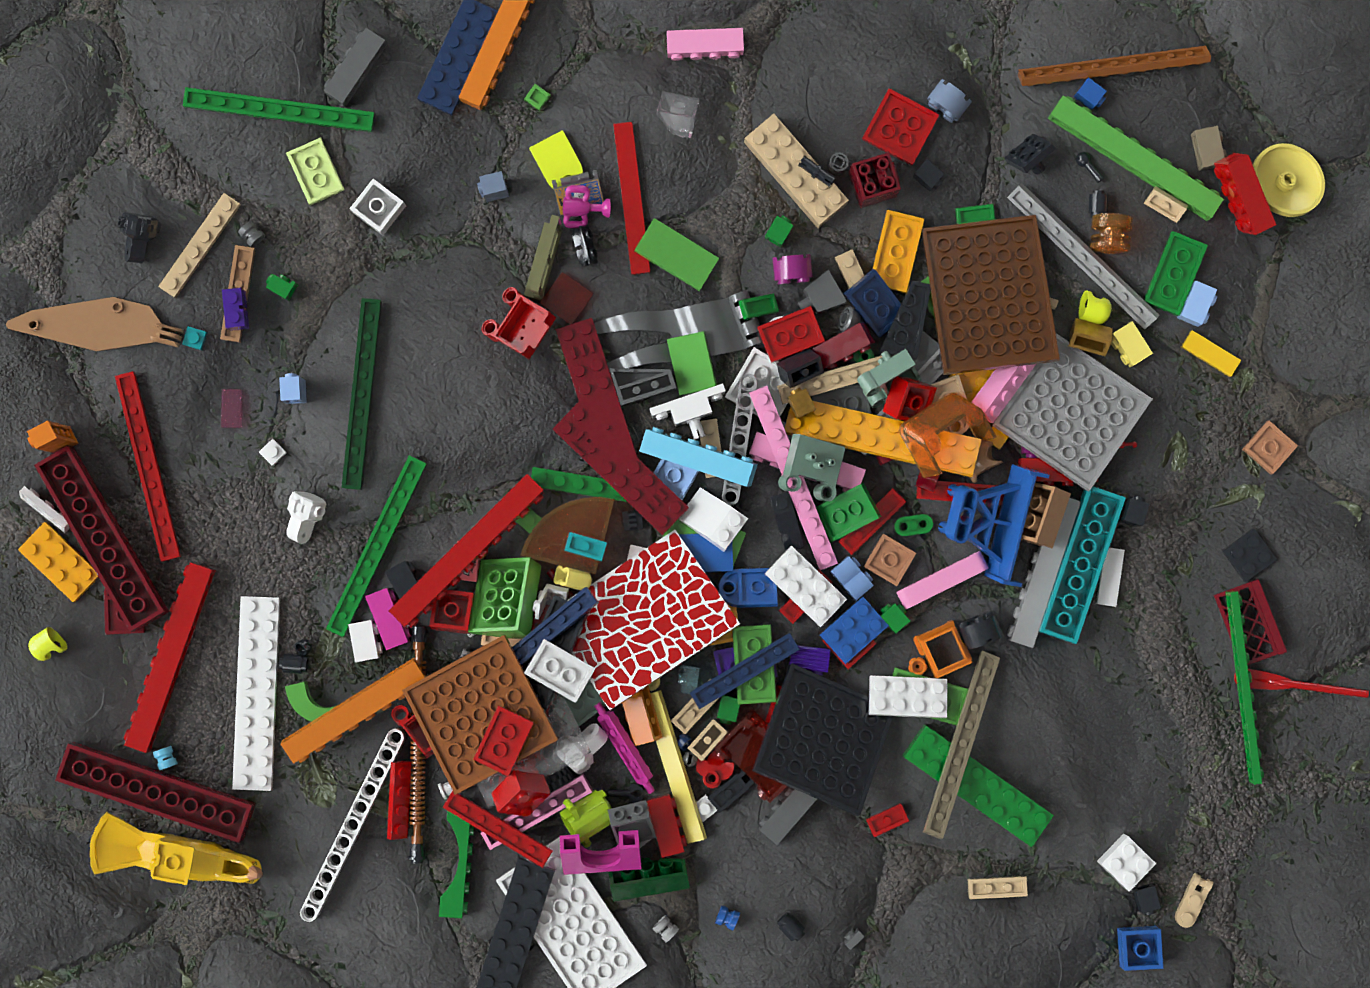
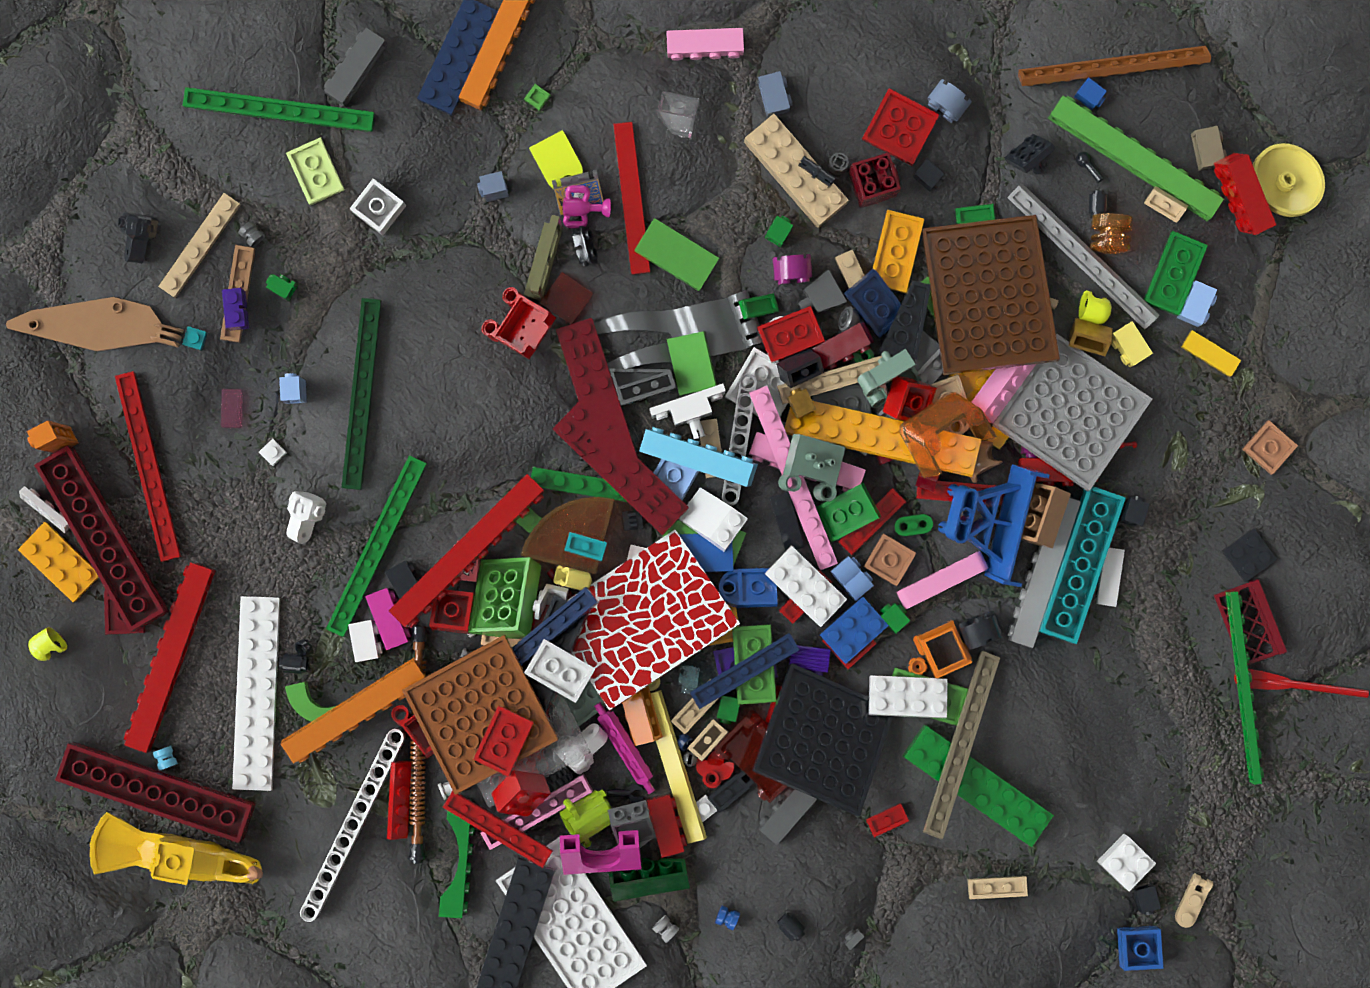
(774, 94): none -> sand blue brick

